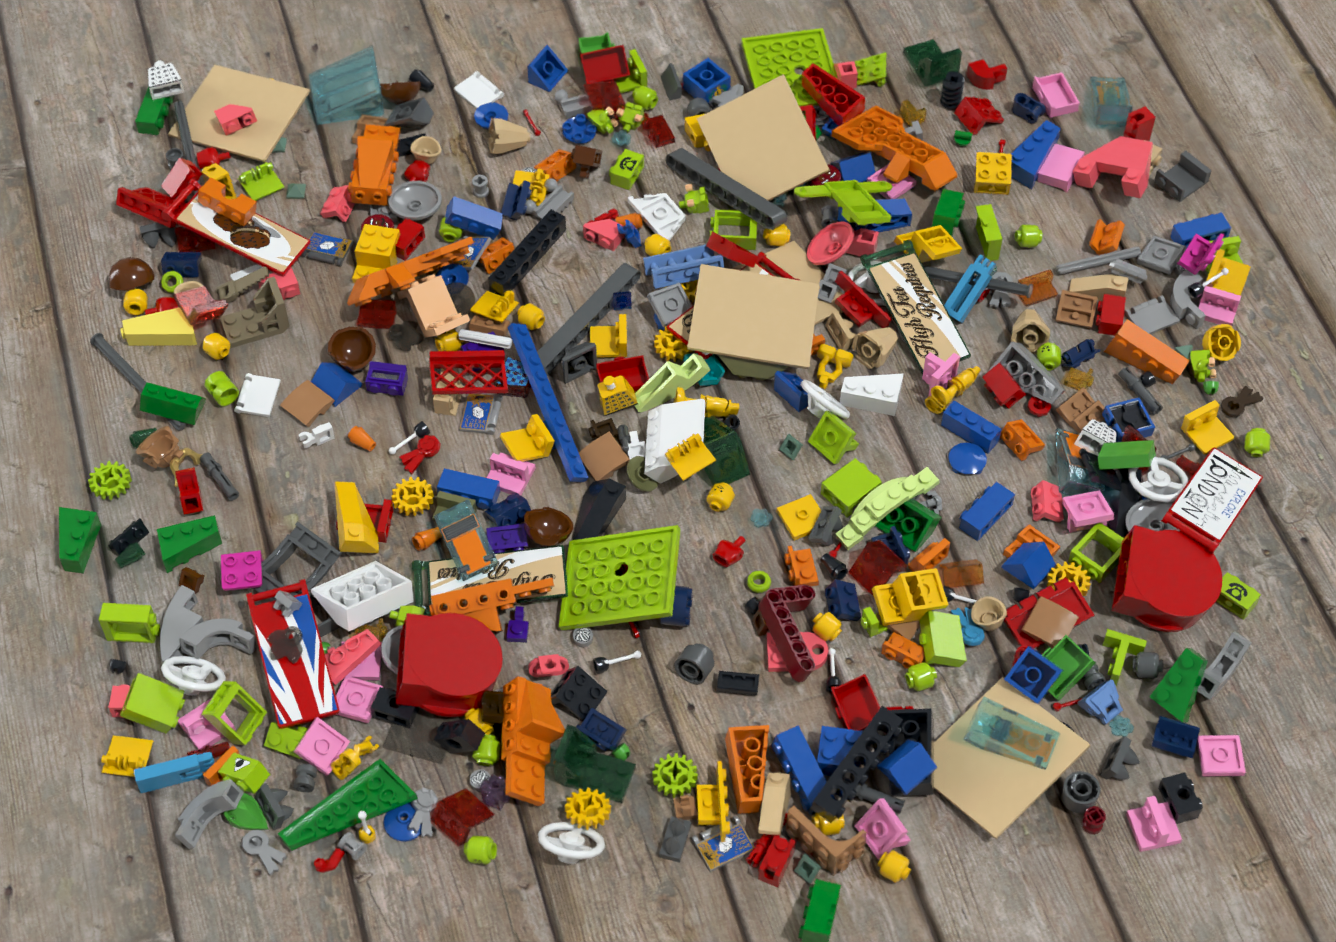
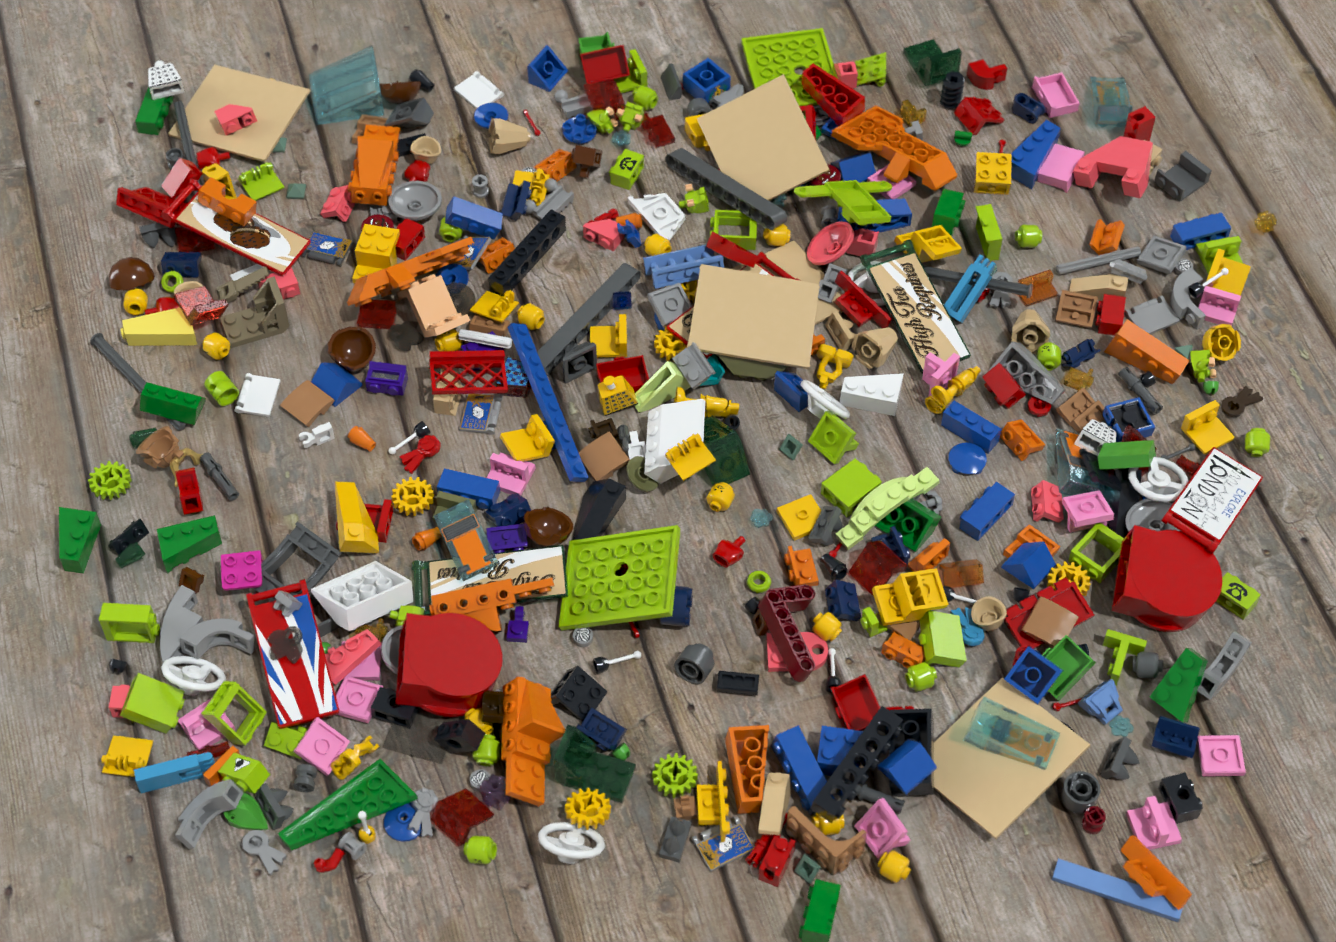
(548, 666): coral bracket -> none
(693, 365): none -> light grey plate
(1093, 678): dark grey wheel -> none
(1113, 889): none -> medium blue tile
(1152, 874): none -> orange bracket
(1199, 253): dark pink bracket -> none
(1265, 221): none -> clear yellow gear

